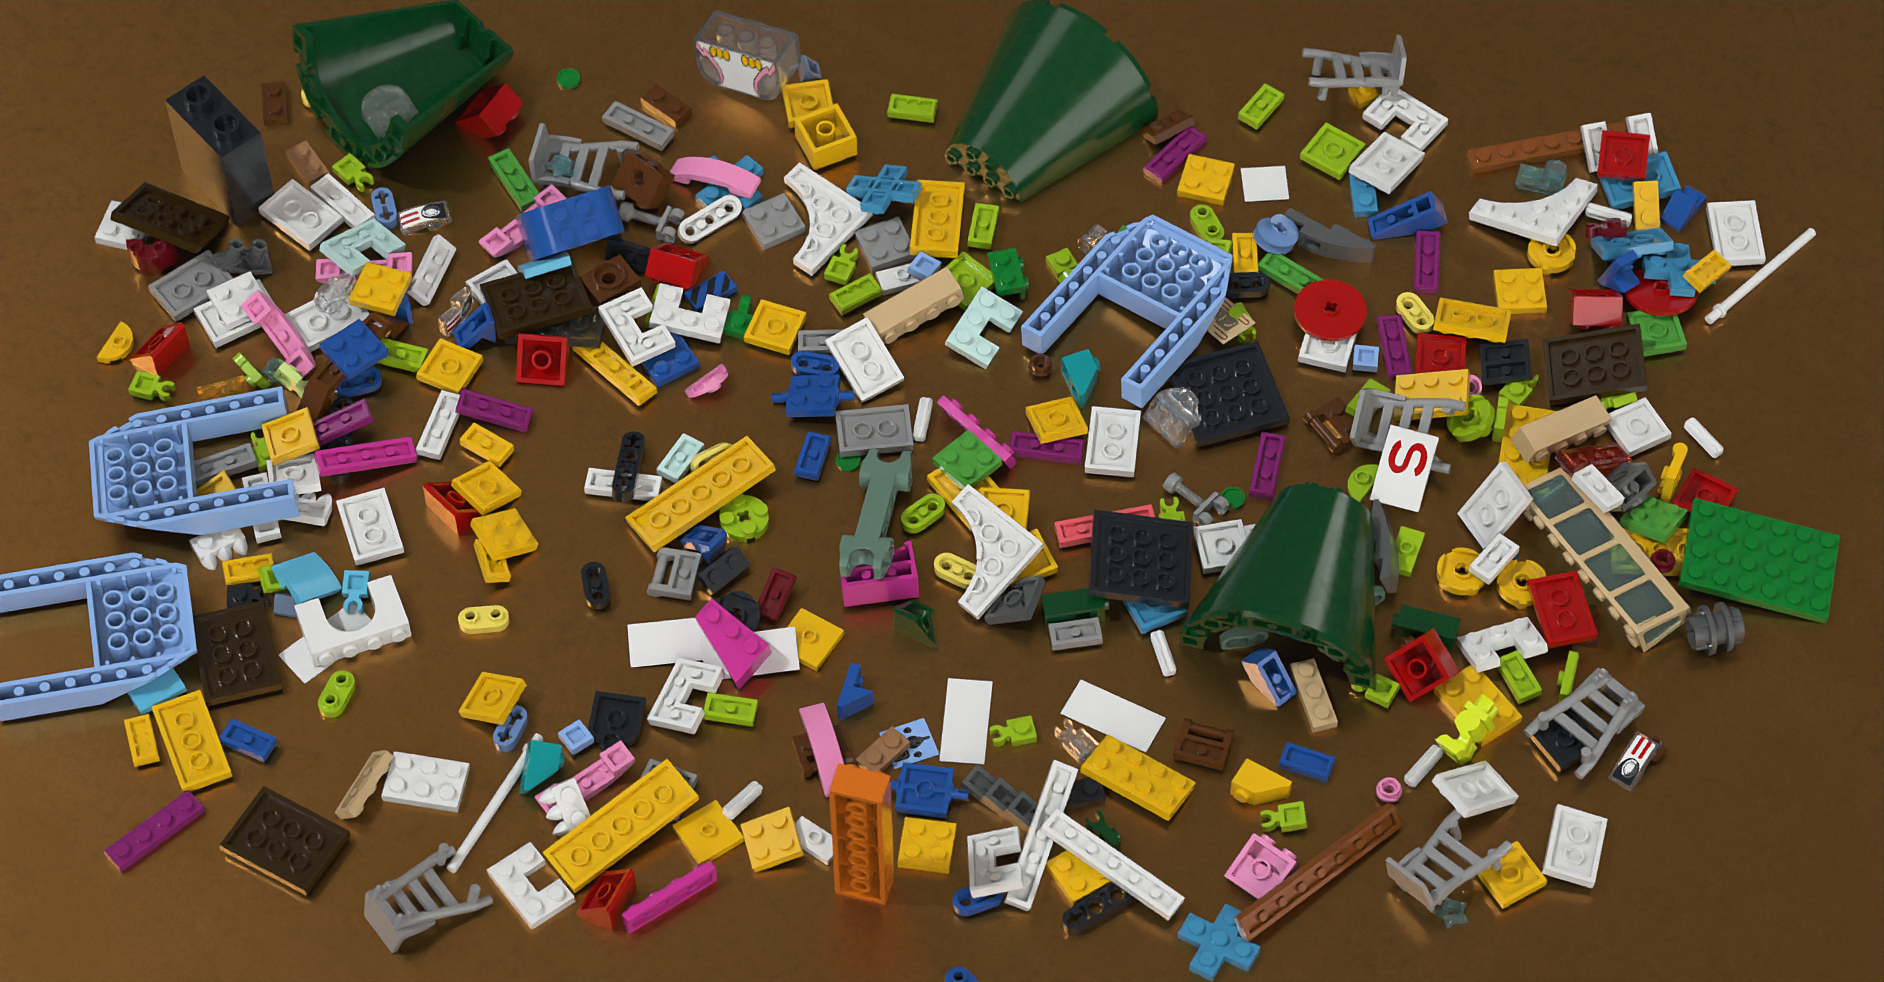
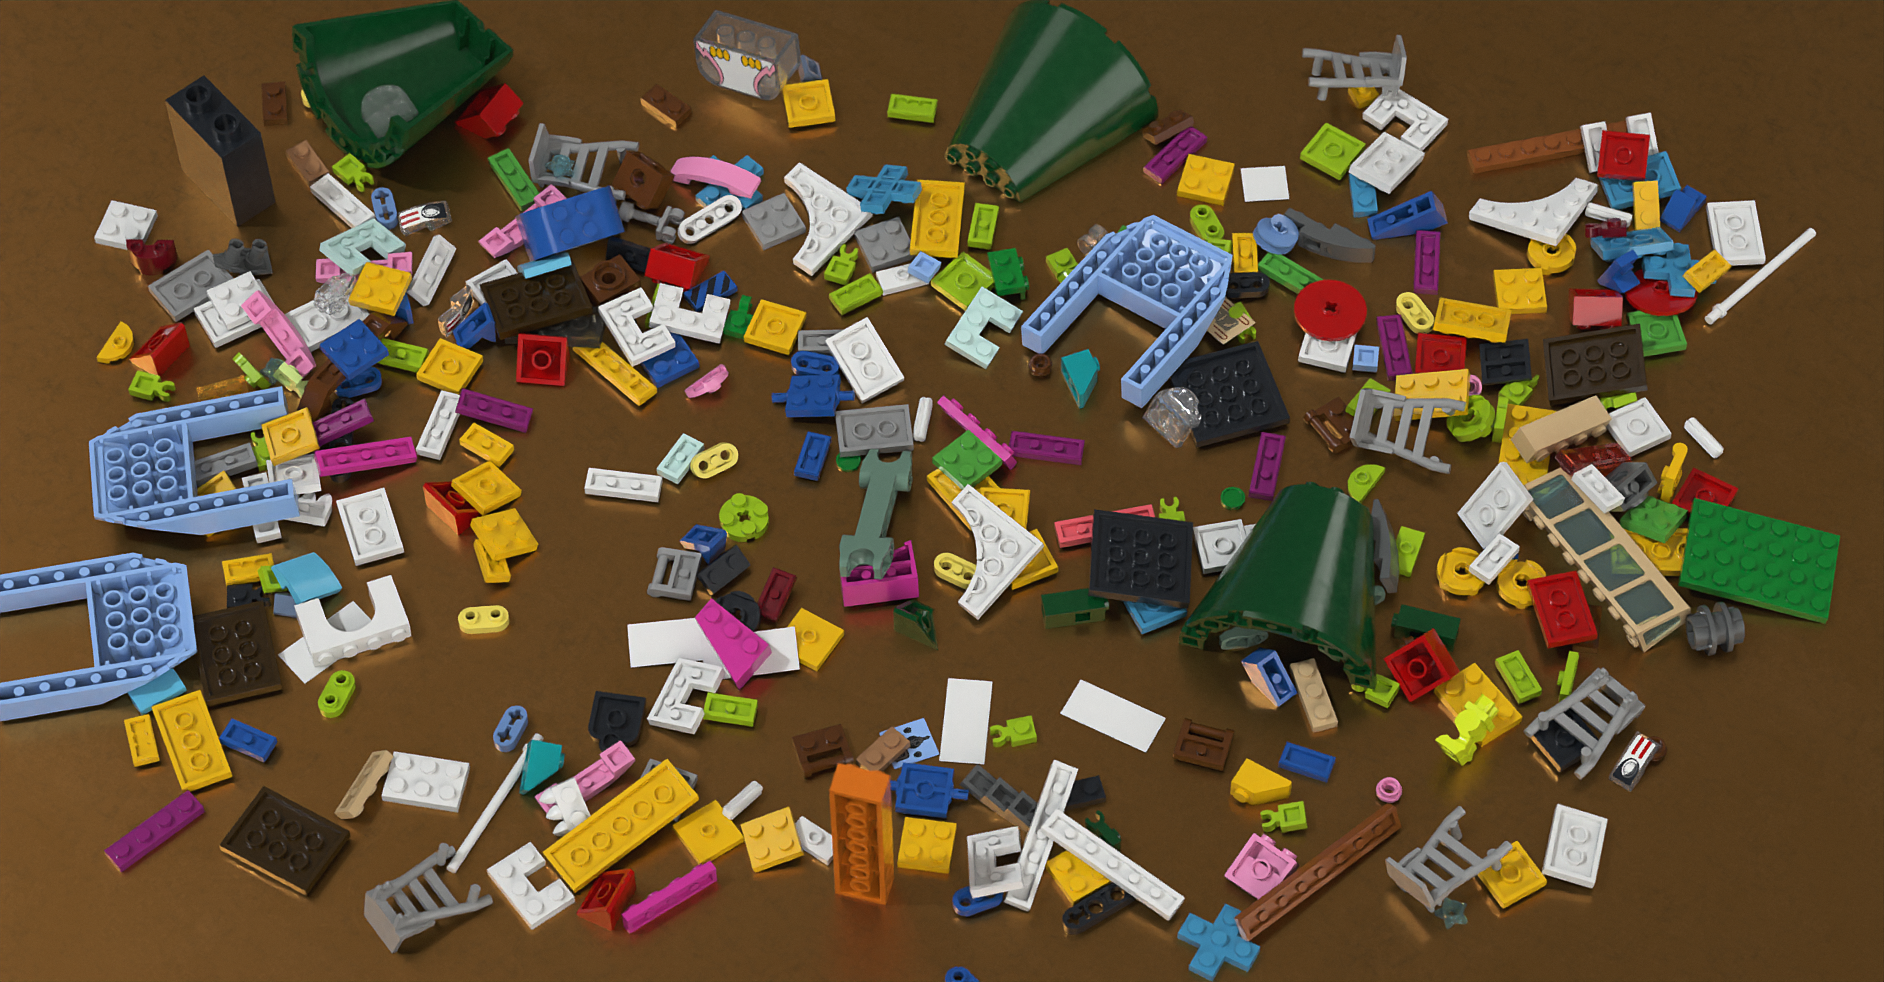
(170, 217): dark brown plate -> none
(220, 545): white plate -> none
(301, 214): white plate -> none
(355, 588): medium azure plate -> none
(492, 698): yellow plate -> none
(568, 78): green piece -> none
(576, 737): light blue plate -> none
(595, 587): black plate -> none
(628, 466): black beam -> none
(638, 125): light grey plate -> none
(700, 493): yellow plate -> none
(823, 742): bright pink slope -> none
(825, 136): yellow brick -> none
(853, 696): blue slope -> none
(915, 305): tan brick -> none
(921, 514): lime plate -> none
(1018, 603): dark grey plate -> none
(1056, 420): yellow plate -> none
(1075, 633): light grey plate -> none
(1076, 743): clear plate -> none
(1112, 441): white plate -> none
(1138, 777): yellow plate -> none
(1163, 653): white axle -> none
(1200, 516): light grey bar -> none
(1261, 106): lime plate -> none
(1404, 468): white slope -> none
(1423, 765): white axle -> none
(1475, 789): white plate -> none
(1481, 645): white plate -> none
(1540, 180): clear light blue plate -> none
(1666, 556): dark red plate -> none

